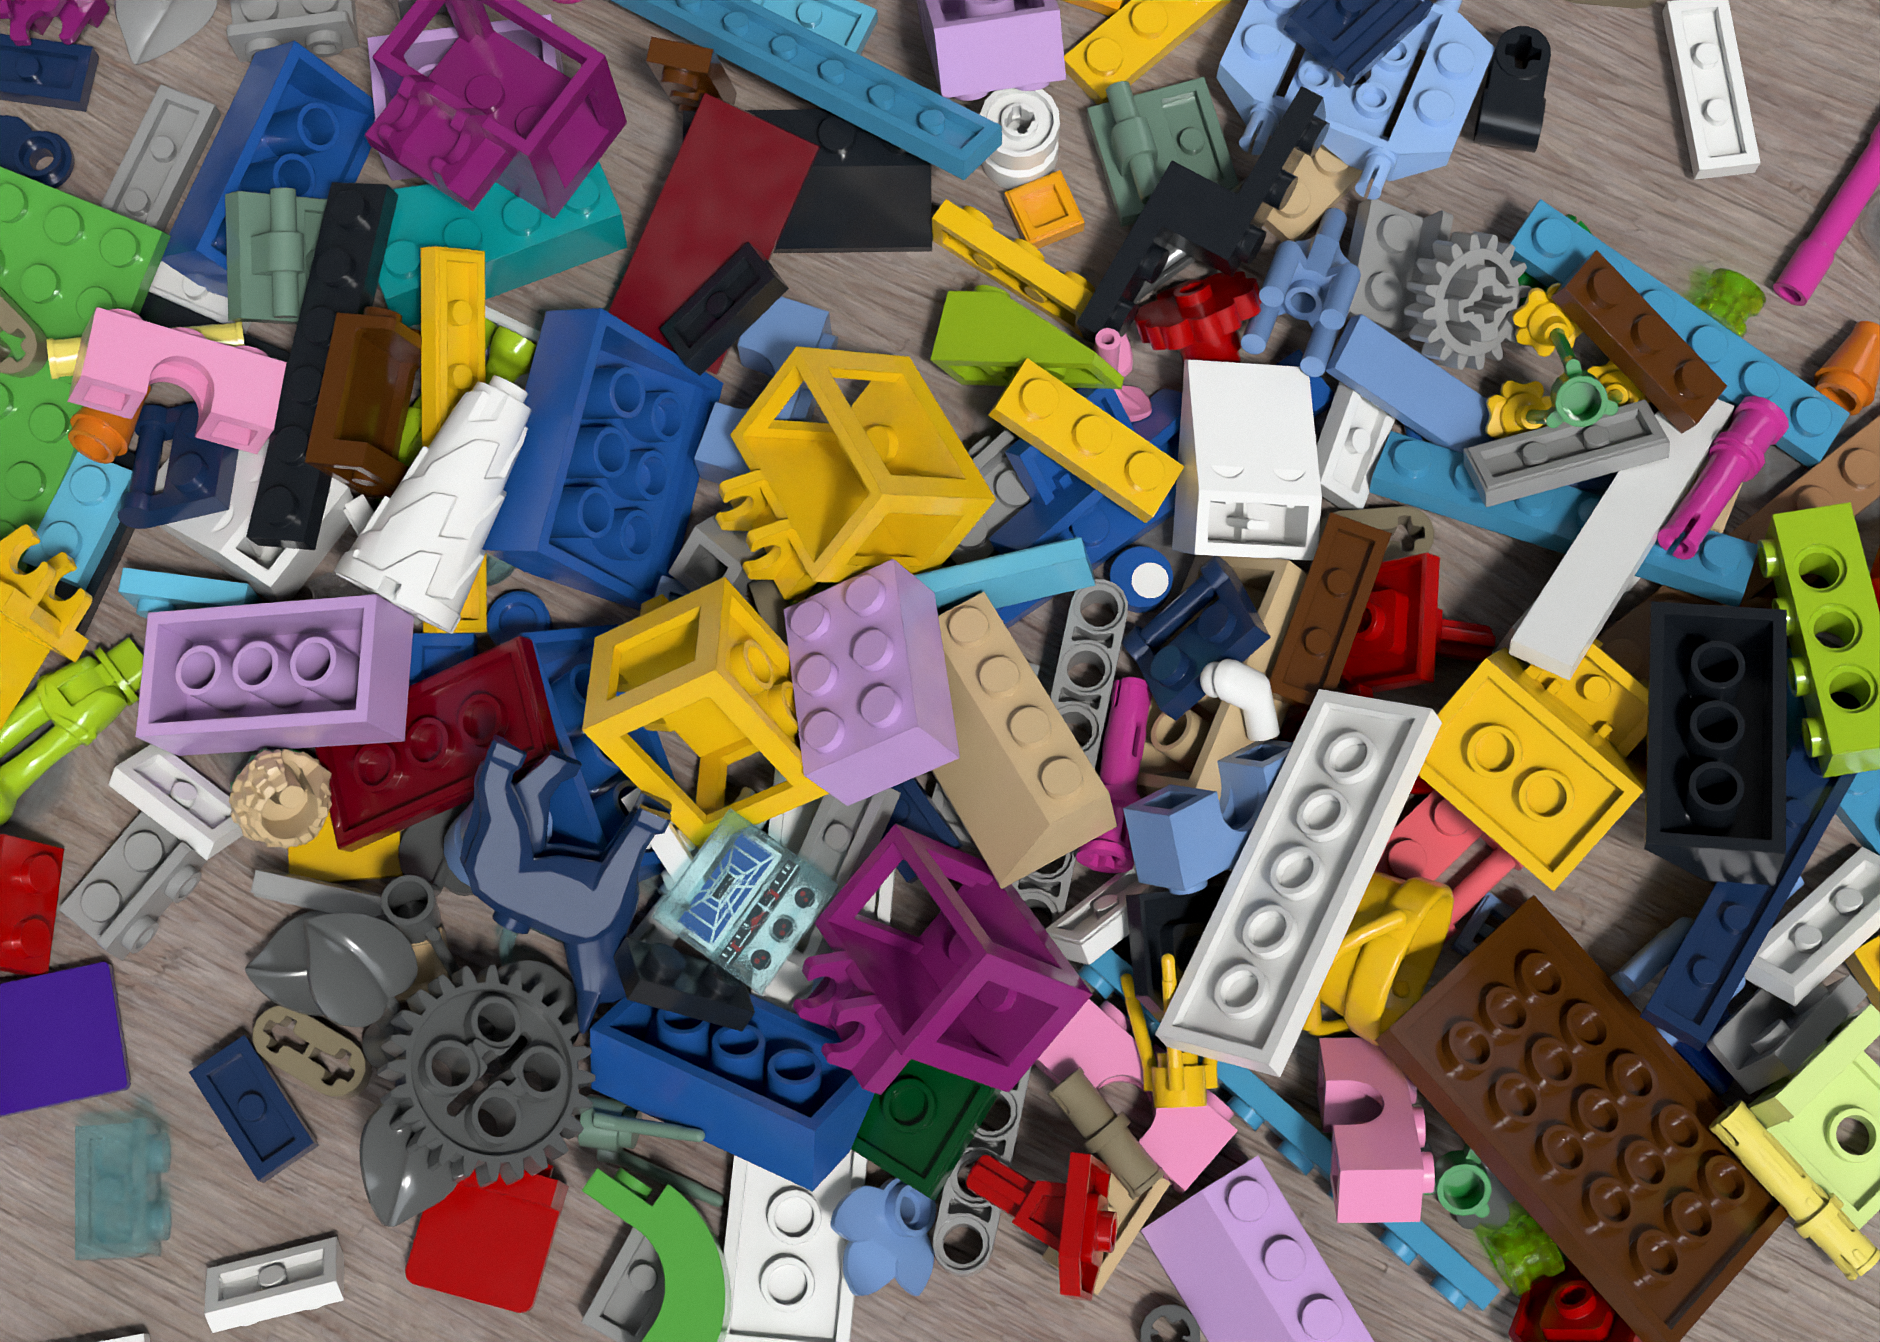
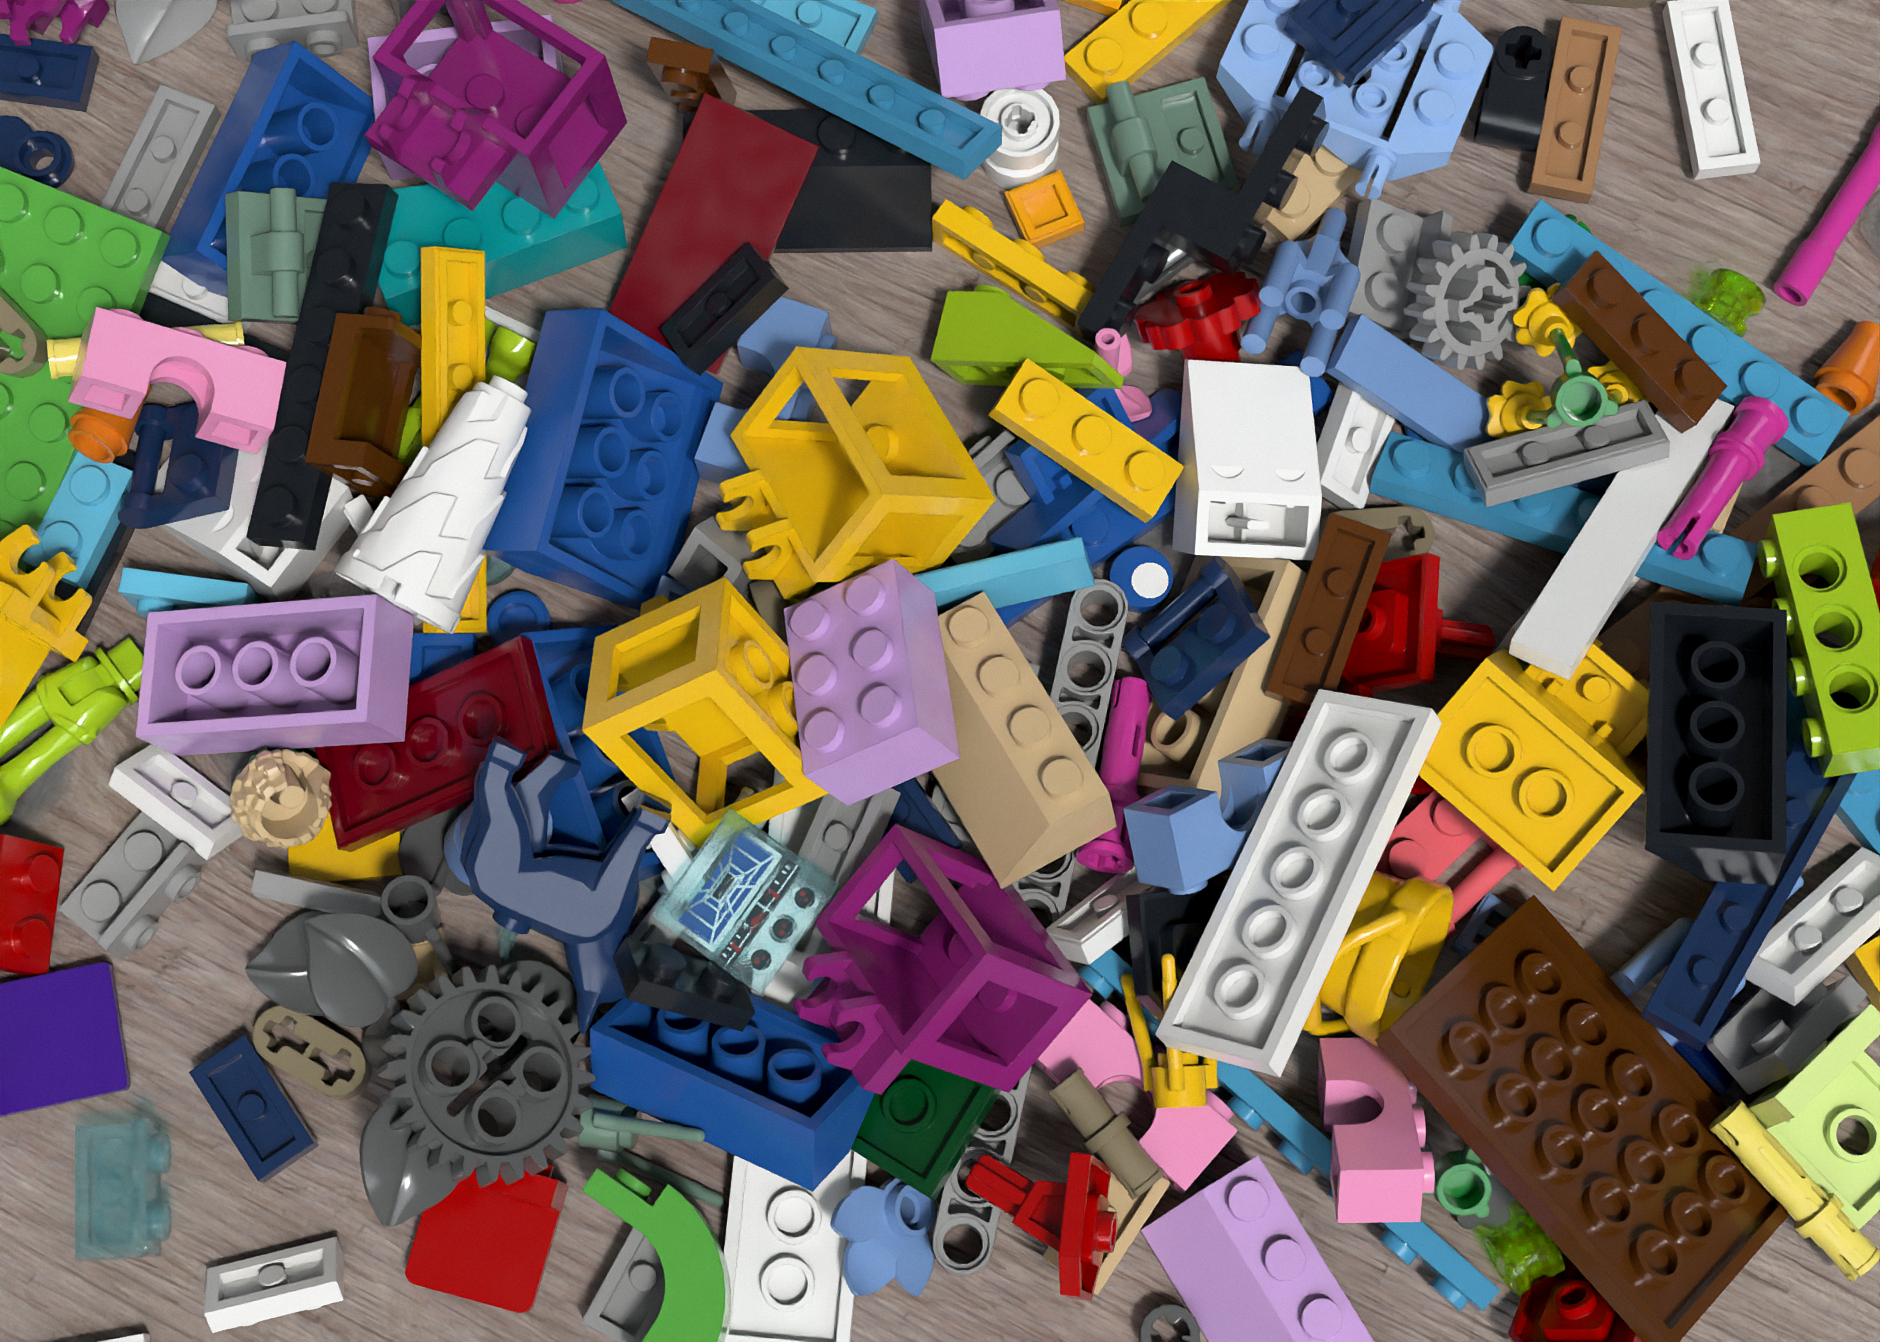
(1247, 690): white arm -> none
(1575, 110): none -> medium nougat plate

